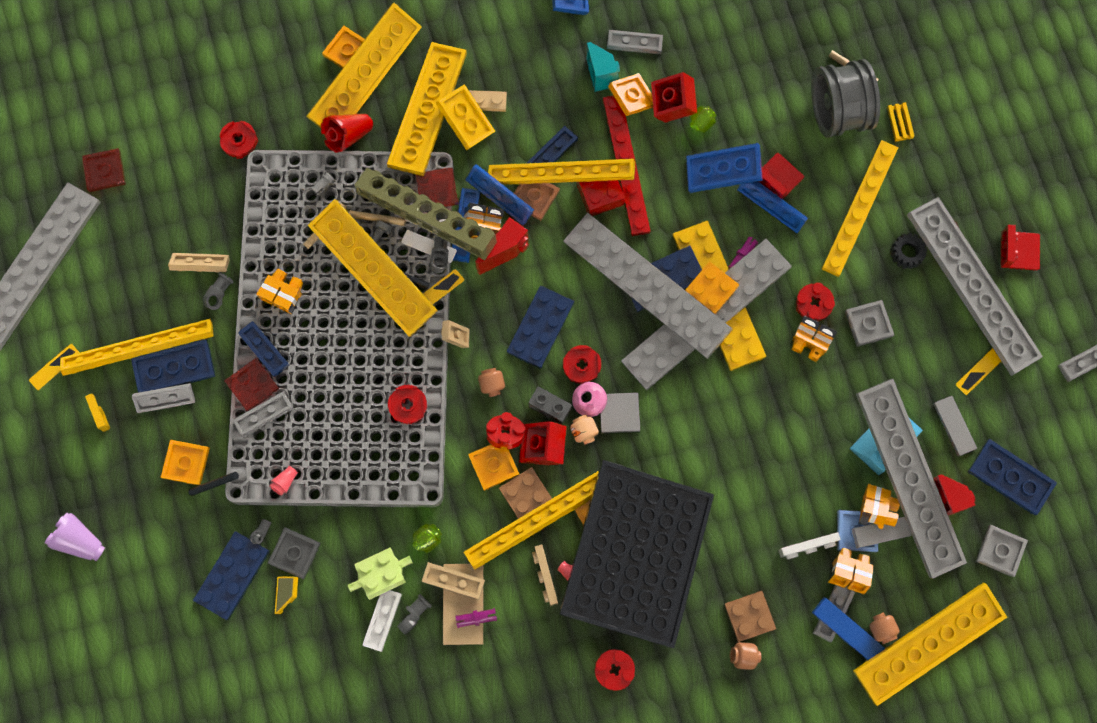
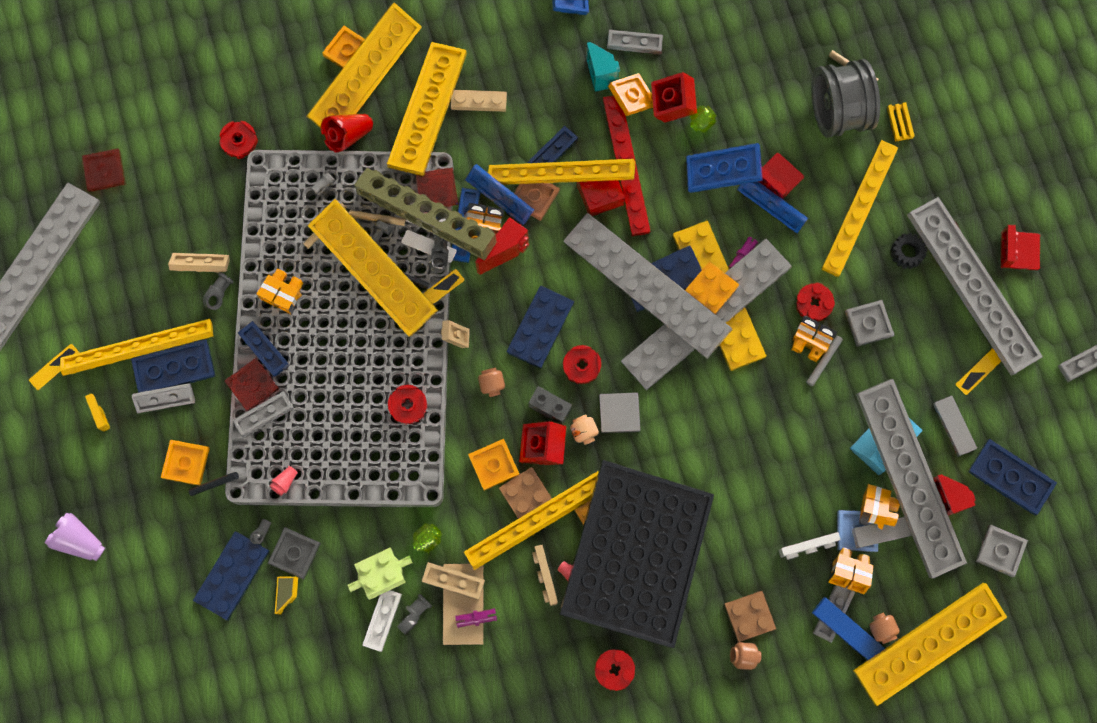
(465, 117): yellow plate -> none
(509, 423): red plate -> none
(595, 405): bright pink piece -> none
(824, 361): none -> light grey bar

